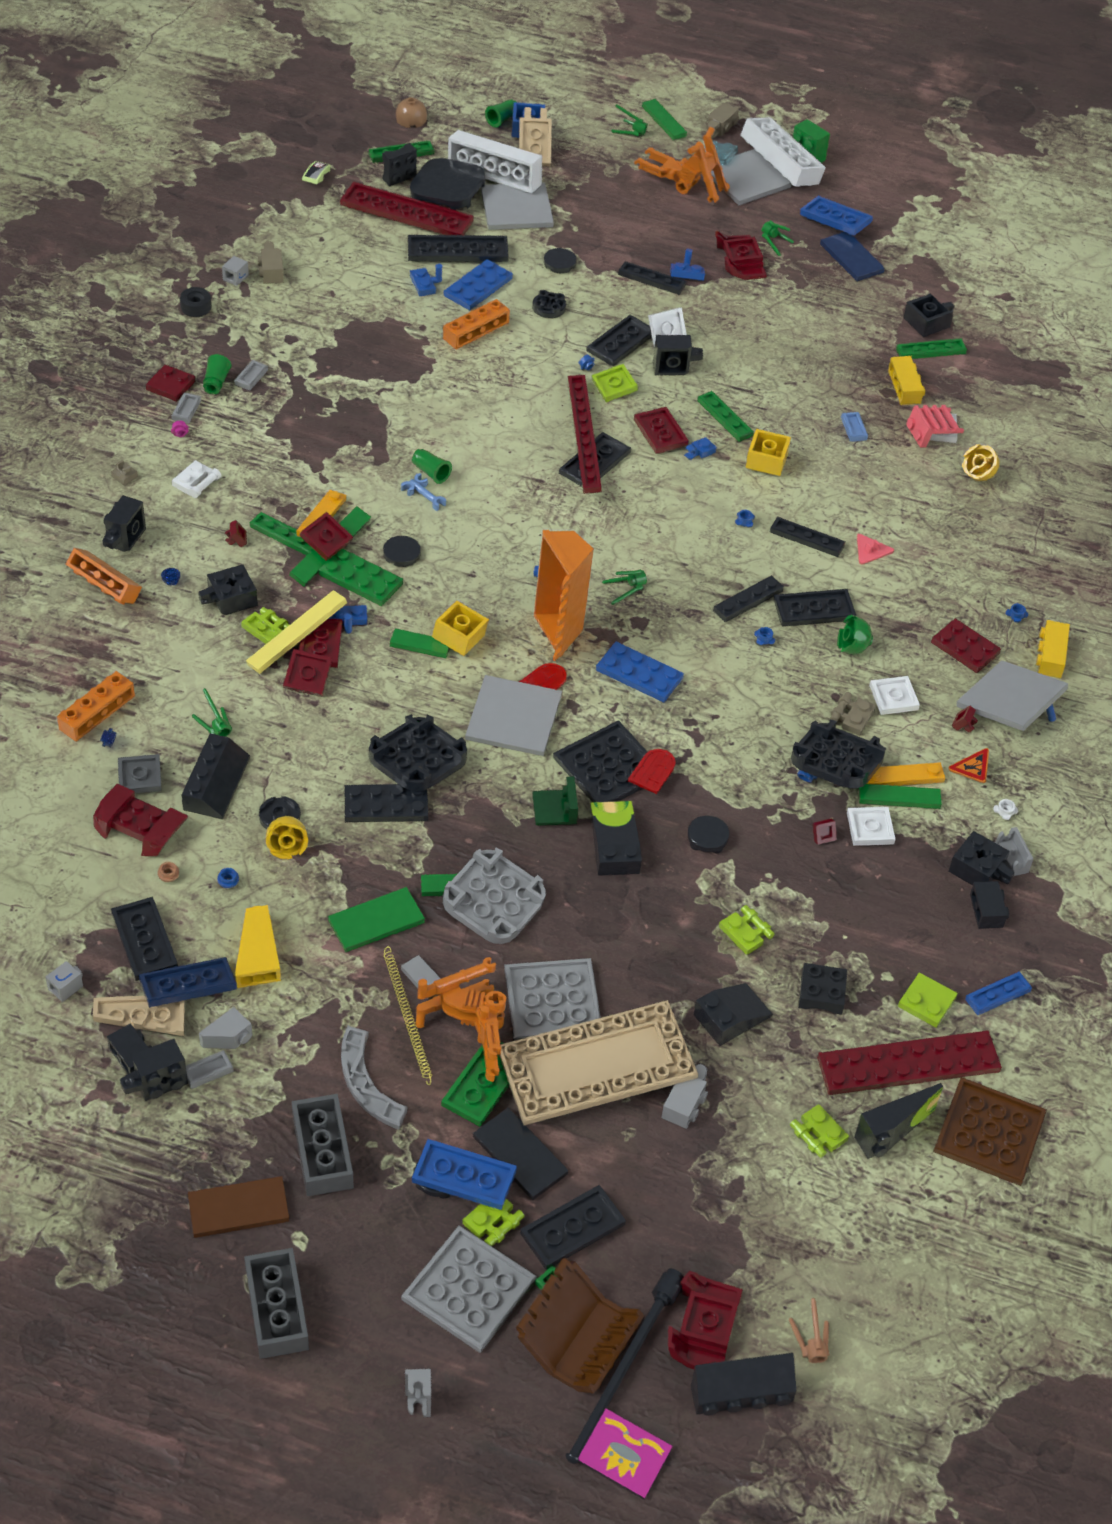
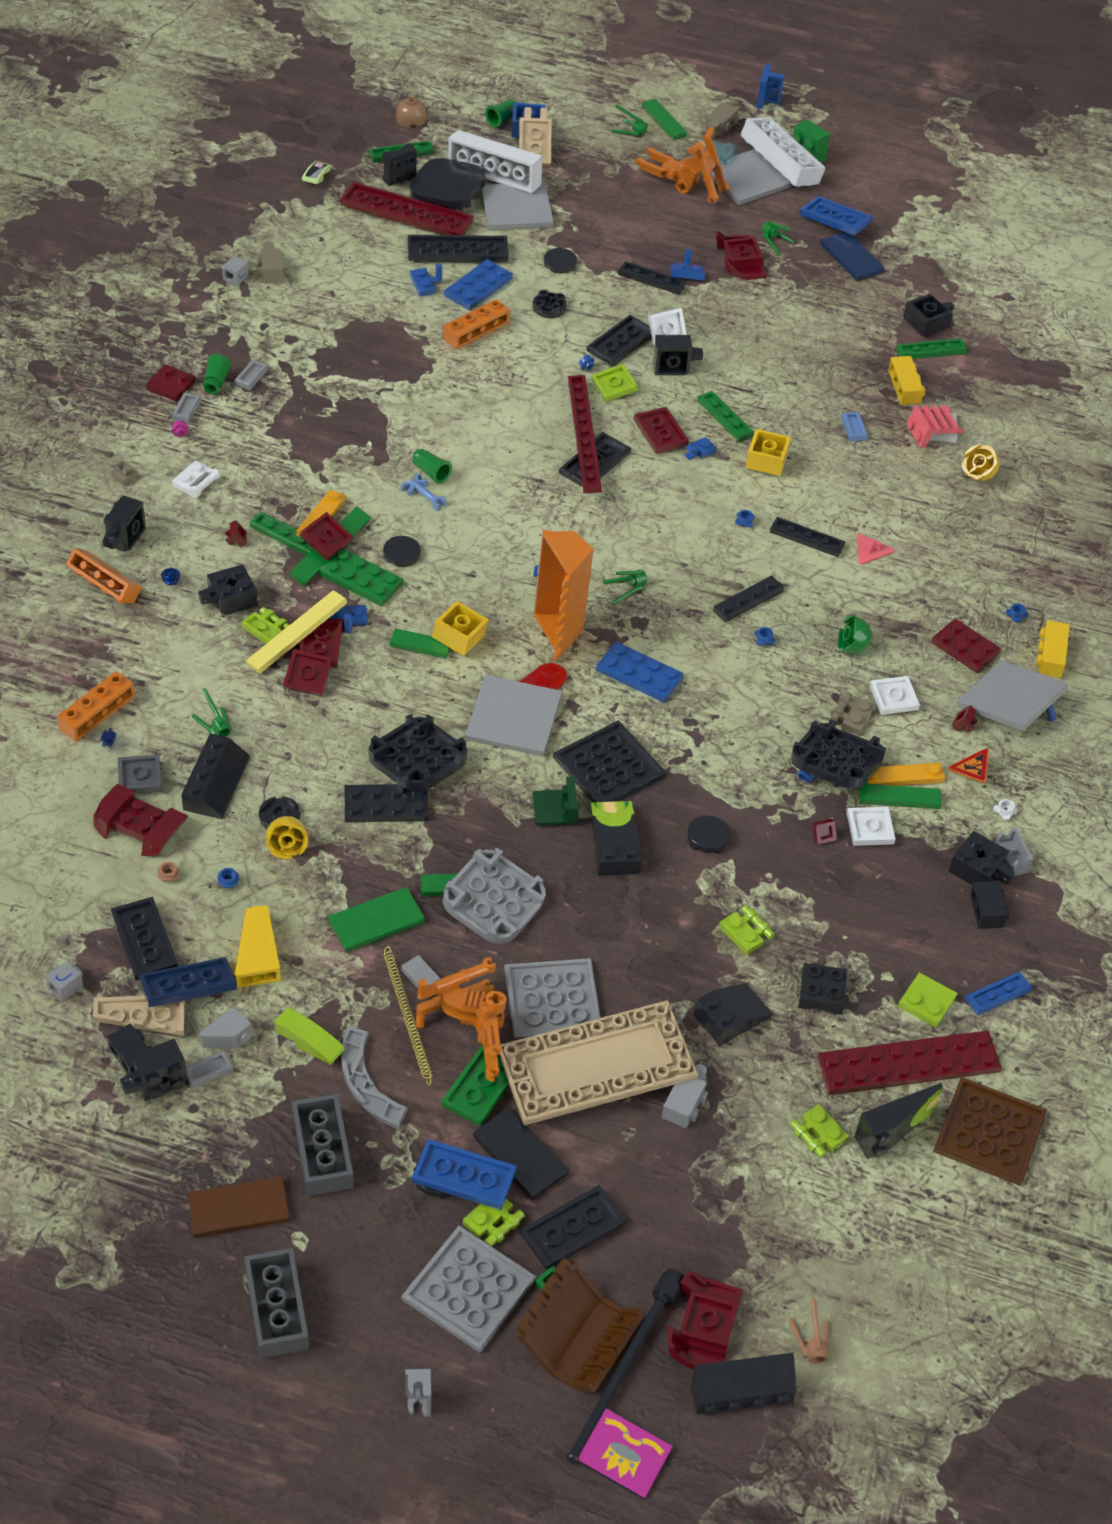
(195, 302): black tyre -> none
(308, 1036): none -> lime slope
(653, 770): red window -> none
(770, 87): none -> blue bracket
(813, 607): black tile -> none

